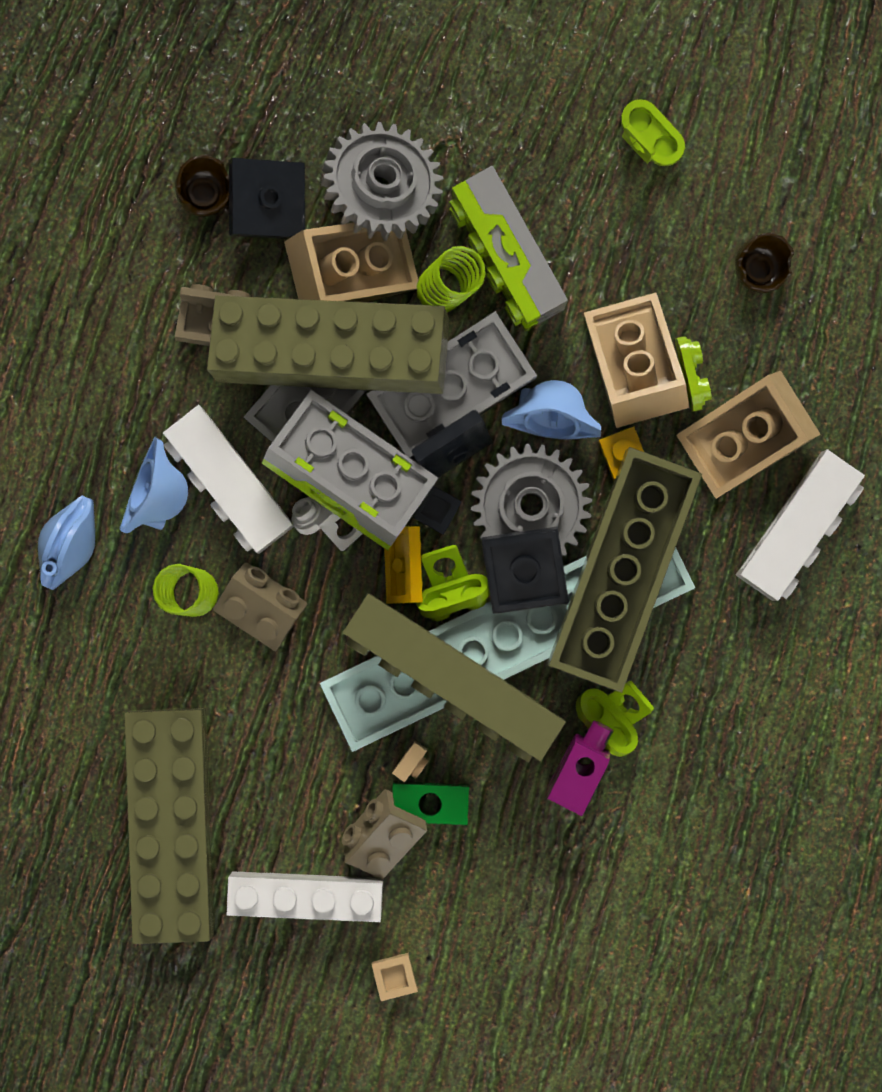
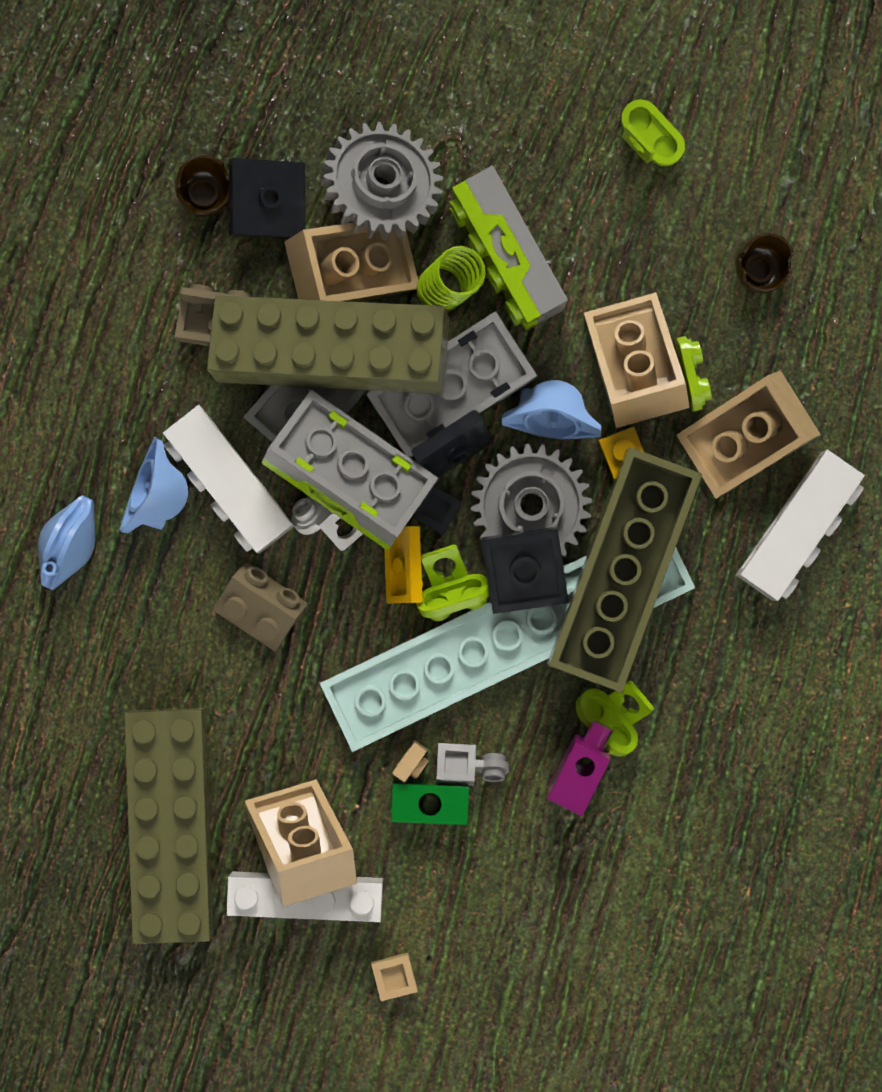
(165, 584): lime piece -> none
(301, 842): none -> tan slope
(381, 836): dark tan bracket -> none
(454, 677): olive brick -> none
(458, 765): none -> light grey plate

